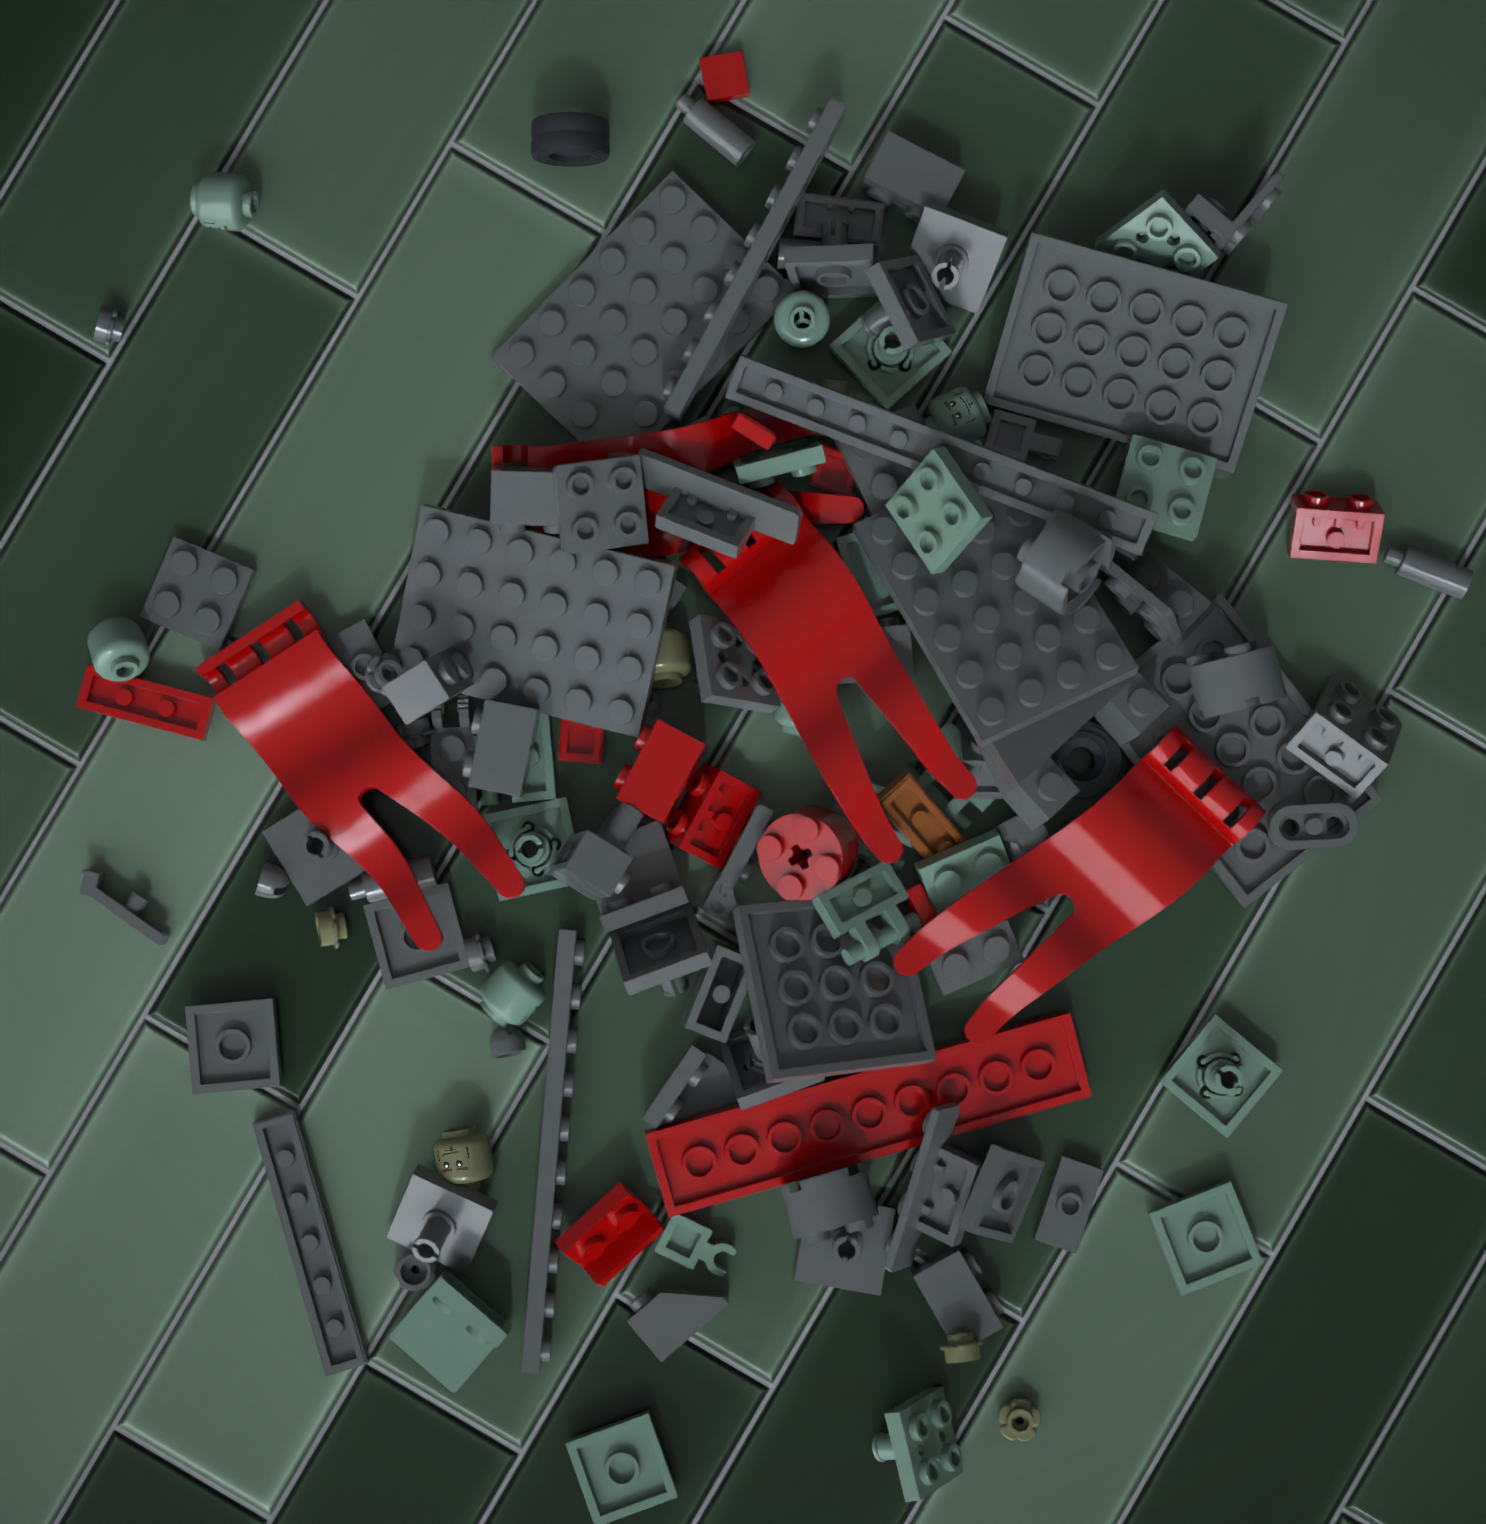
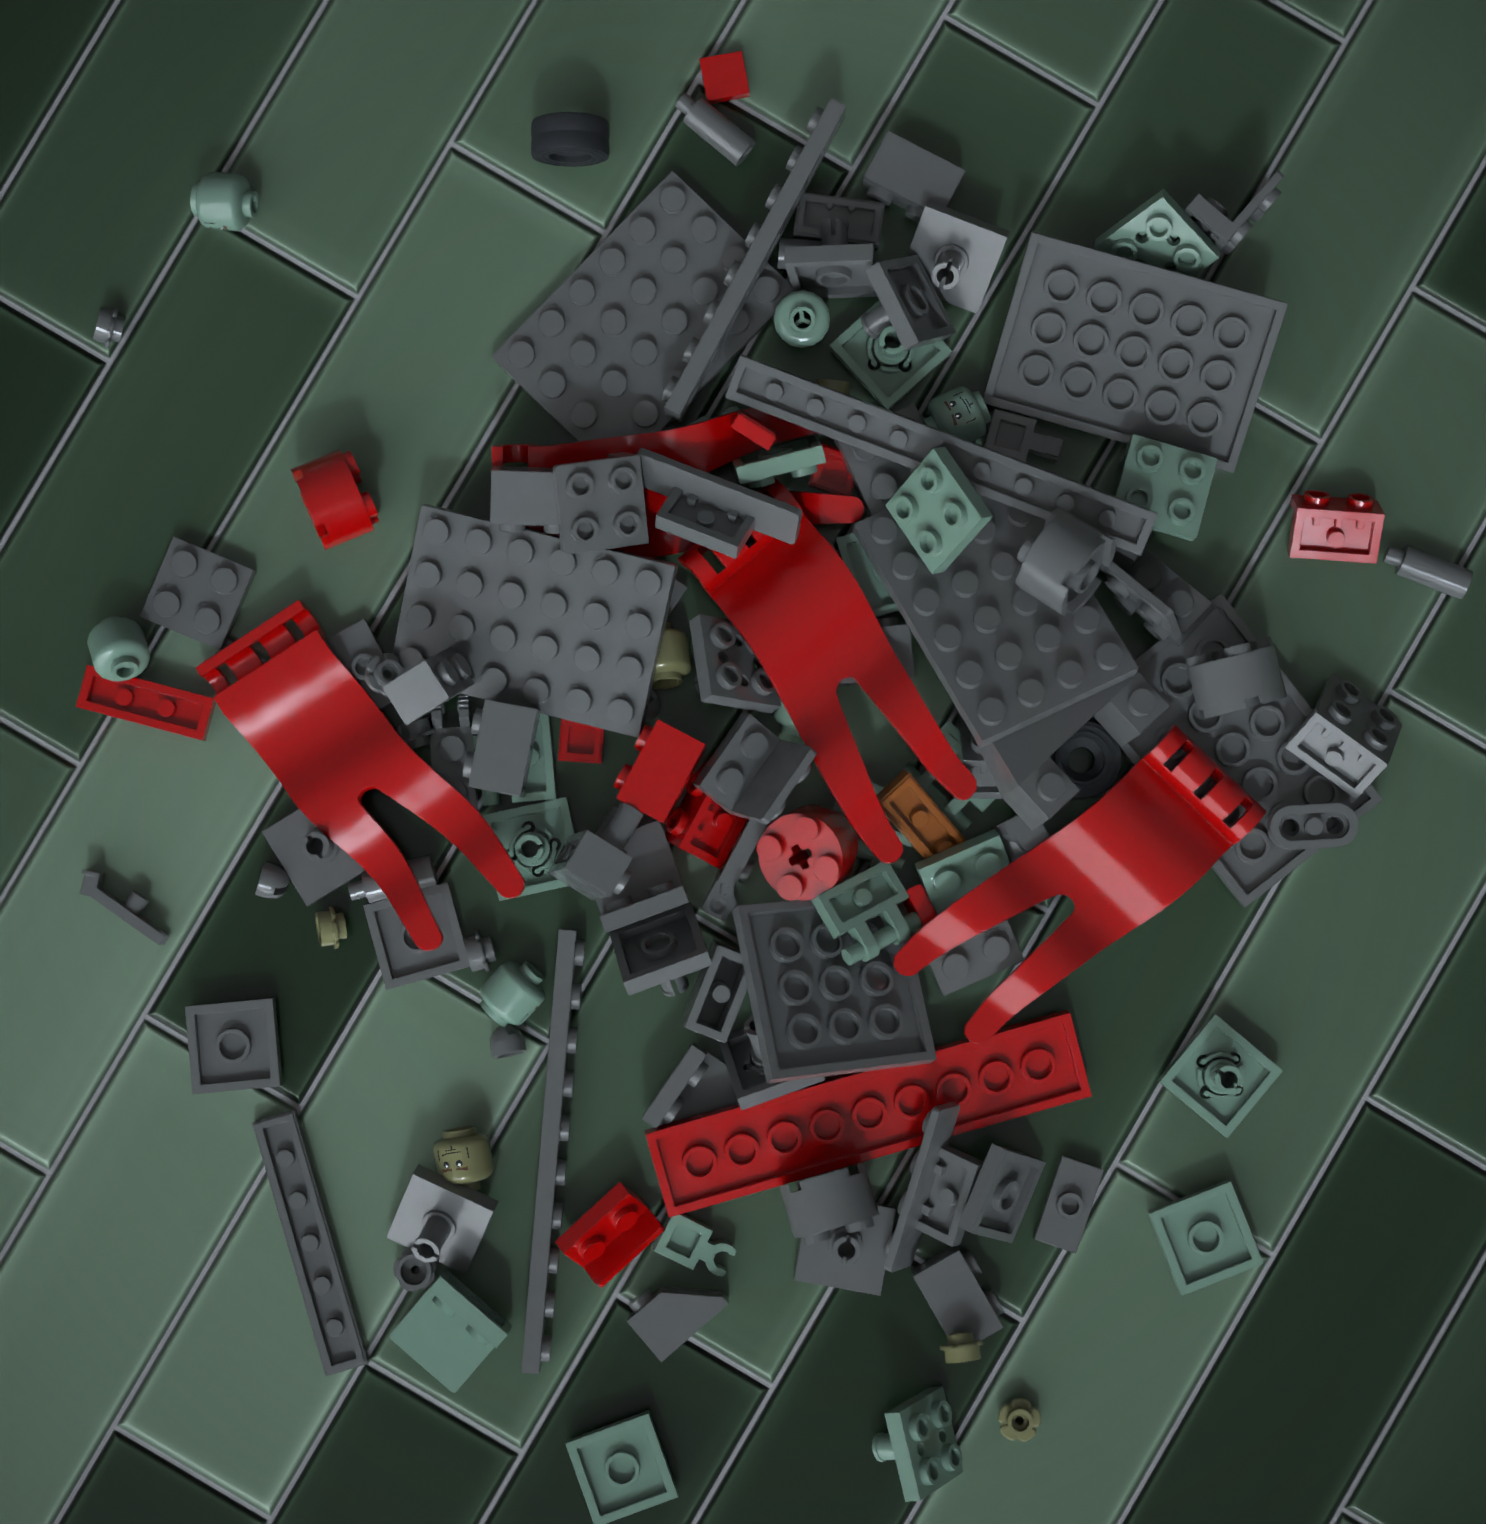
(333, 498): none -> red brick
(754, 771): none -> dark grey bracket

